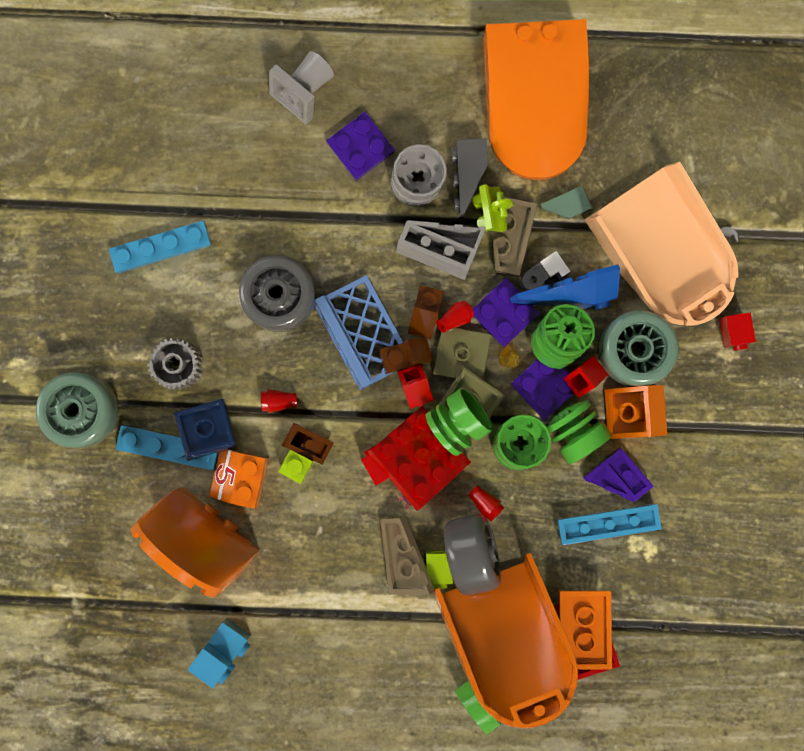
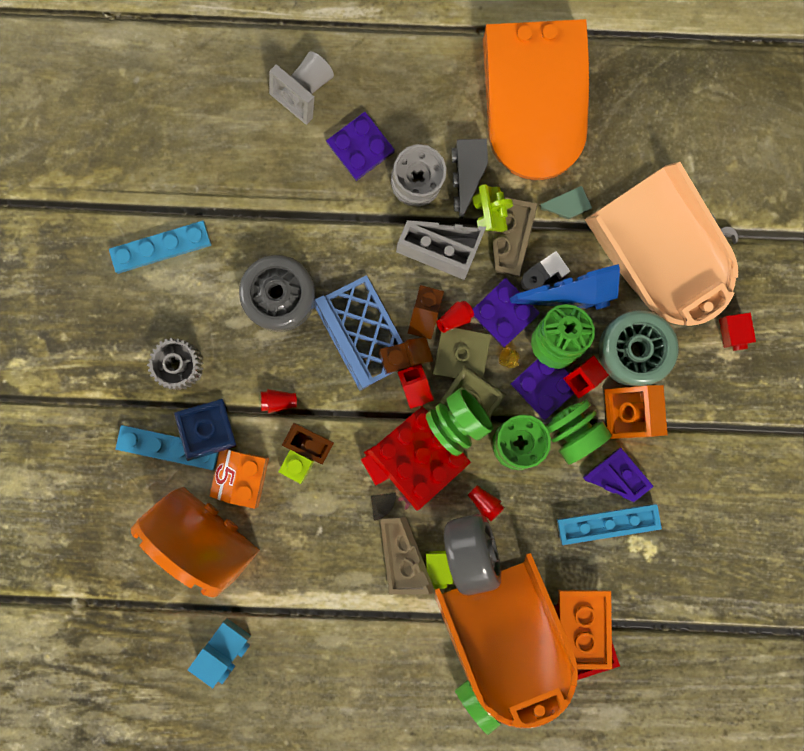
(96, 410): sand green wheel -> none
(382, 504): none -> clear smoke tile

